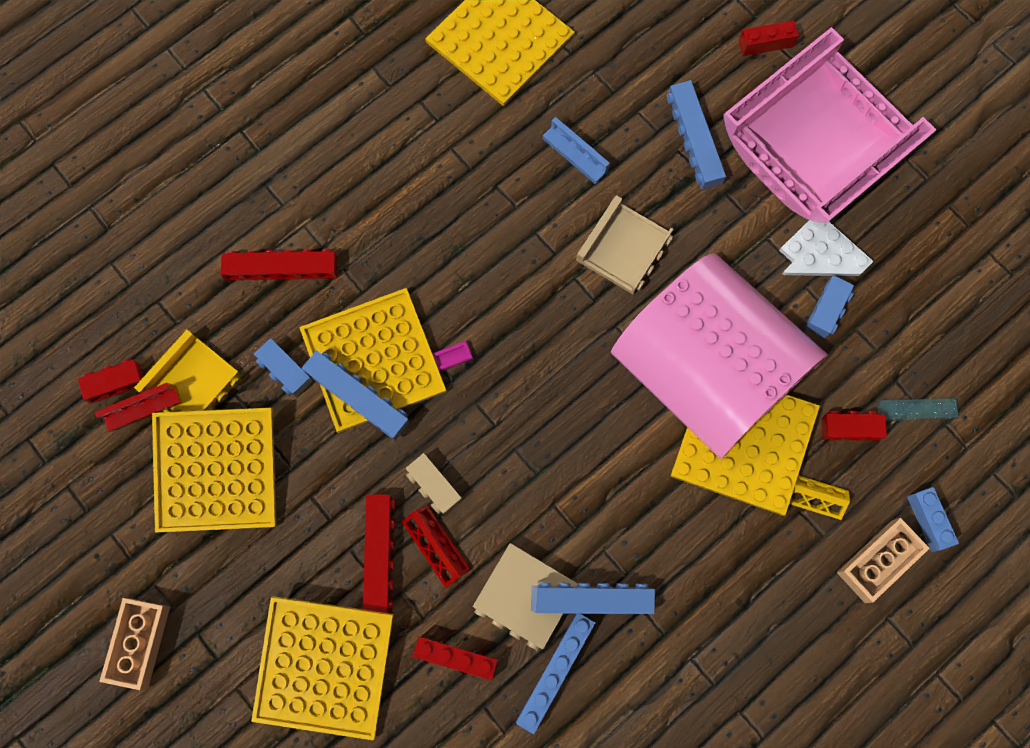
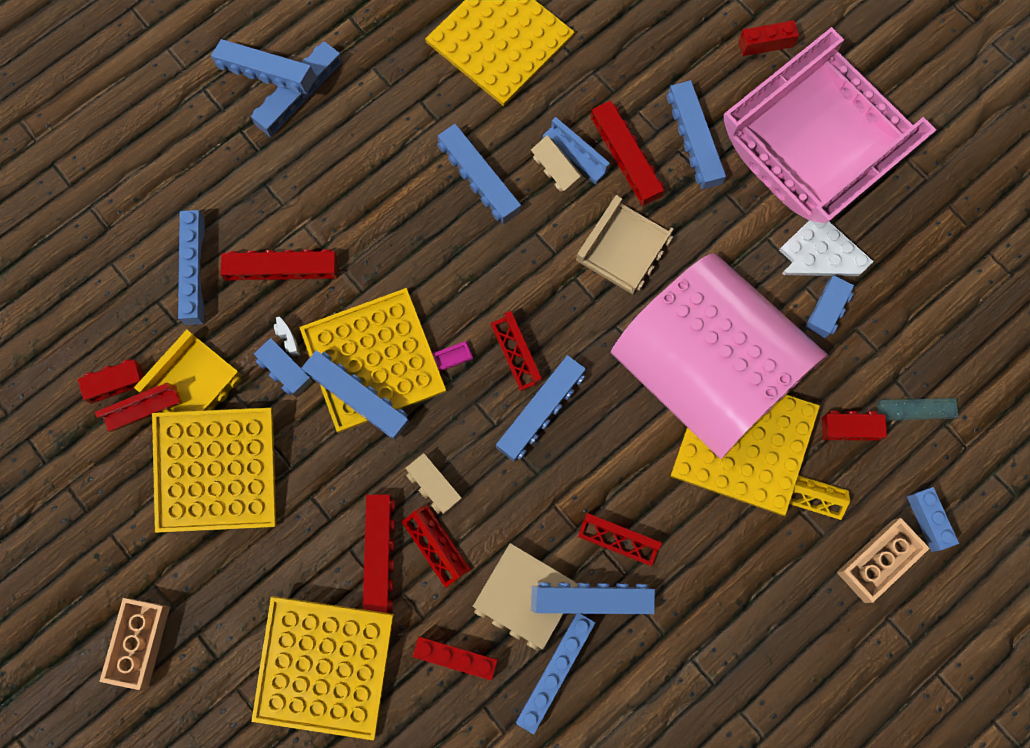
(190, 243): none -> medium blue arch
(264, 66): none -> medium blue brick
(285, 102): none -> medium blue brick
(285, 334): none -> white slope
(479, 174): none -> medium blue brick
(522, 348): none -> red fence
(540, 408): none -> medium blue brick
(557, 165): none -> tan brick
(622, 532): none -> red fence
(627, 153): none -> red brick

